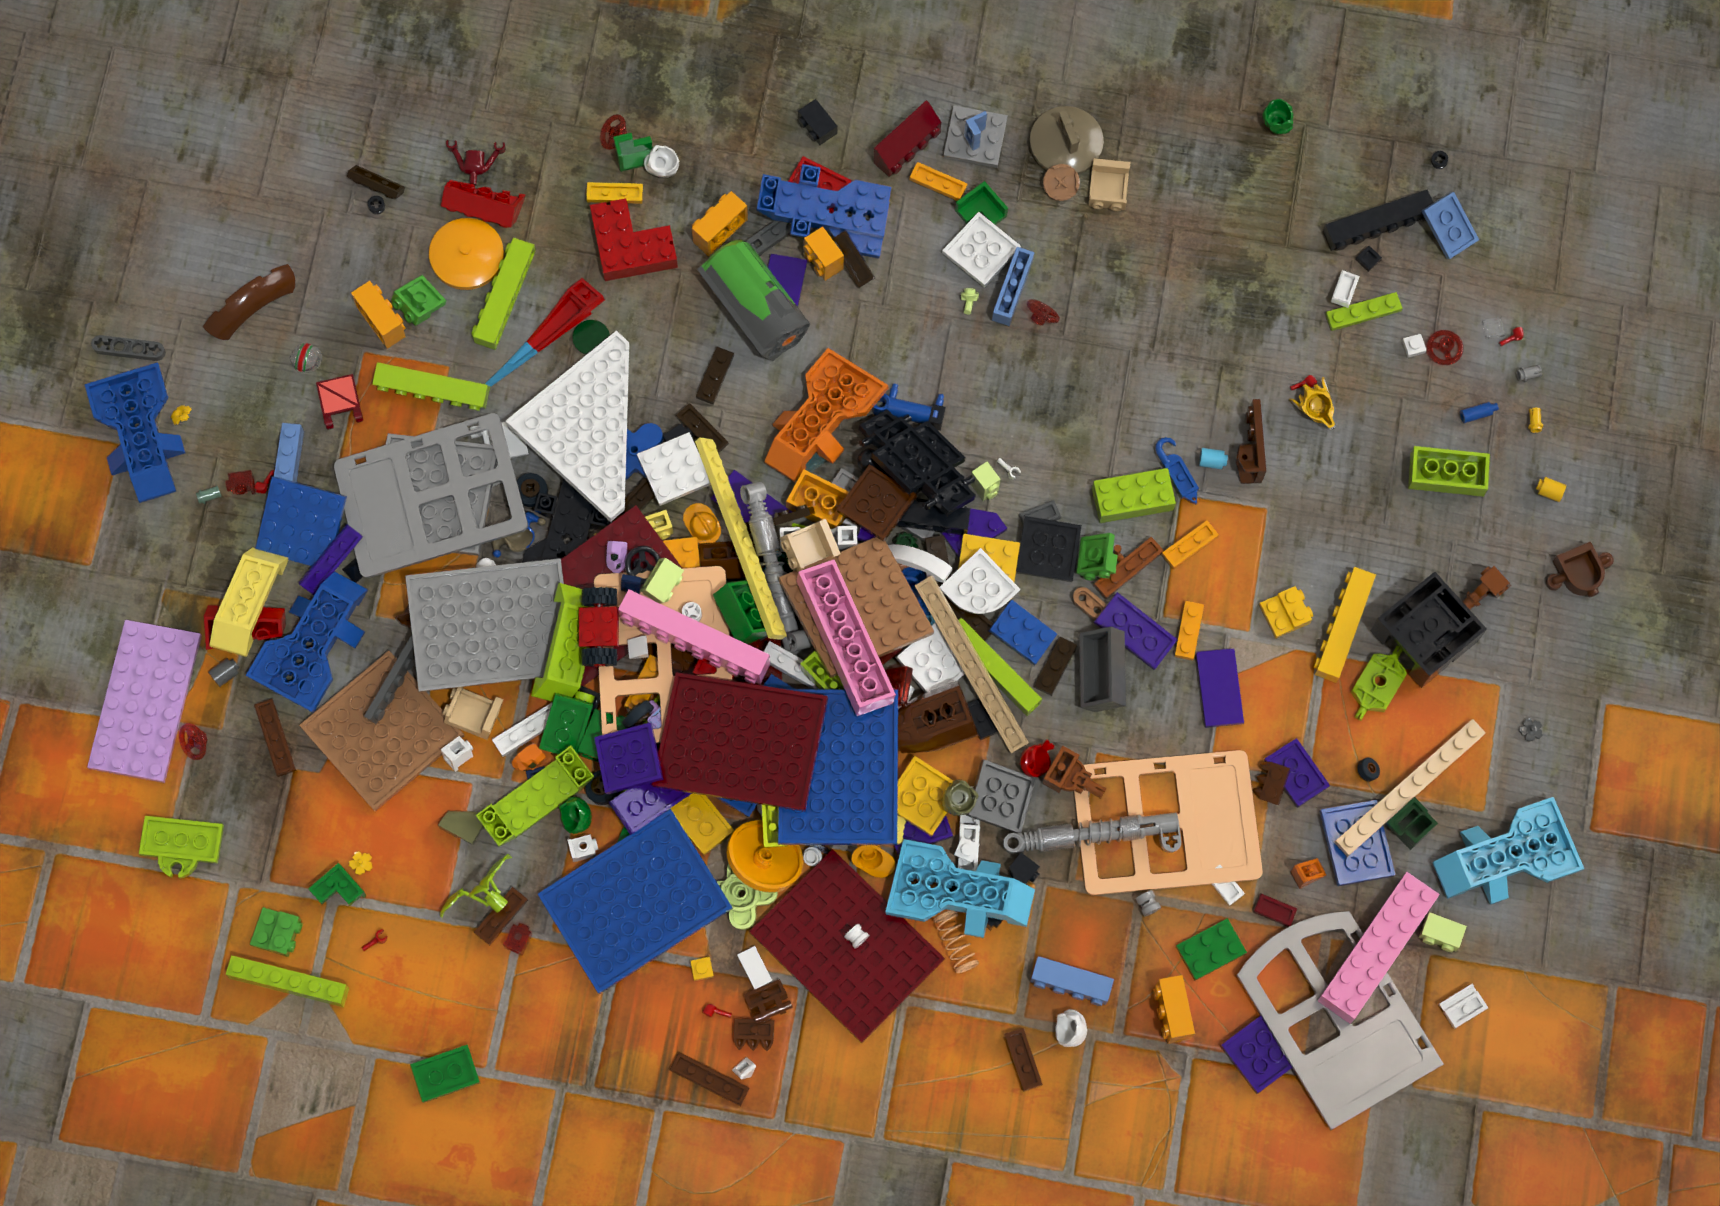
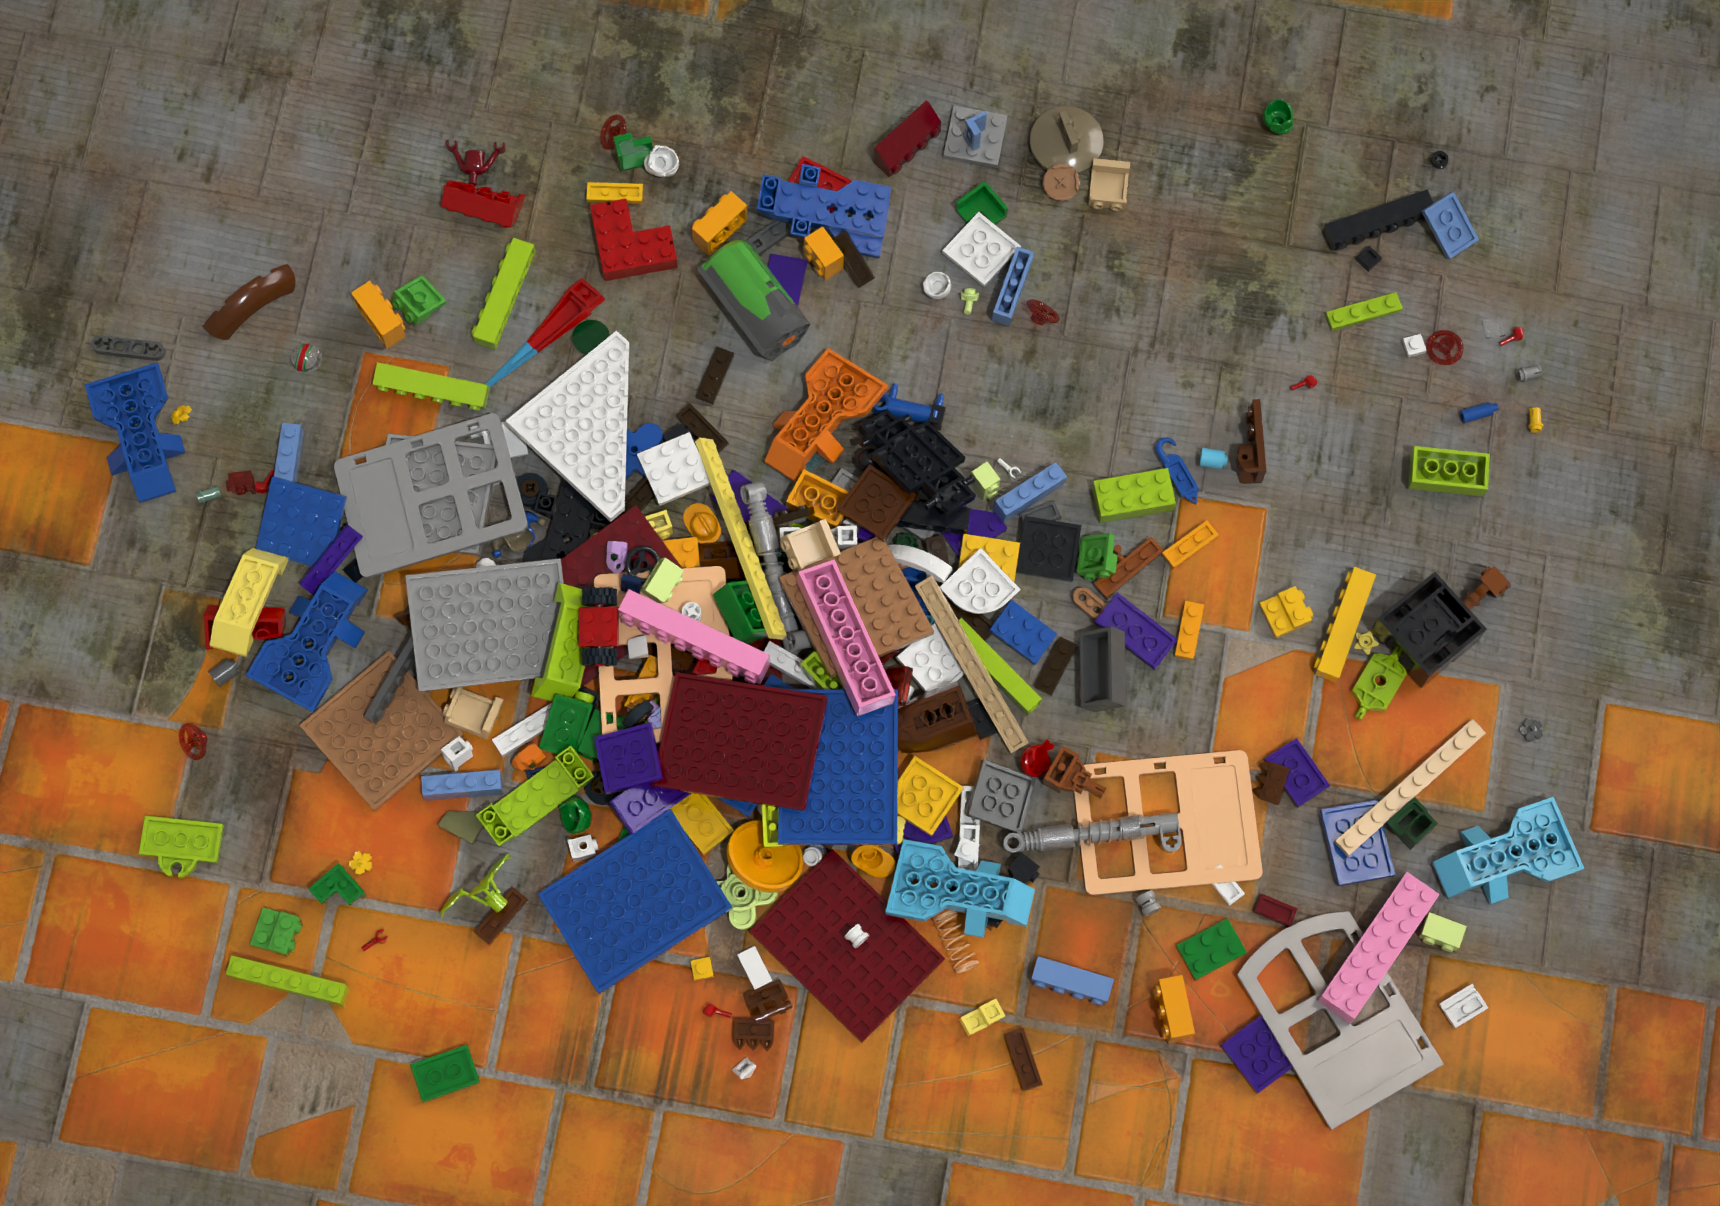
(144, 701): lavender plate -> none
(275, 737): reddish brown tile -> none
(337, 397): flag -> none
(375, 182): dark brown plate -> none
(380, 201): black bush -> none
(462, 785): none -> medium blue brick
(466, 253): light orange dish -> none
(518, 946): clear red brick -> none
(709, 1079): reddish brown tile -> none
(817, 122): black brick -> none
(937, 285): none -> white hair
(938, 181): light orange plate -> none
(958, 798): olive hair -> none
(982, 1017): none -> light yellow slope
(1029, 492): none -> medium blue brick
(1071, 1028): white hair -> none
(1219, 688): dark purple tile -> none
(1308, 872): orange slope -> none
(1317, 404): yellow piece -> none
(1345, 289): white tile -> none
(1365, 637): none -> light yellow plate
(1365, 773): black wheel -> none
(1551, 489): yellow brick -> none
(1580, 570): reddish brown piece -> none

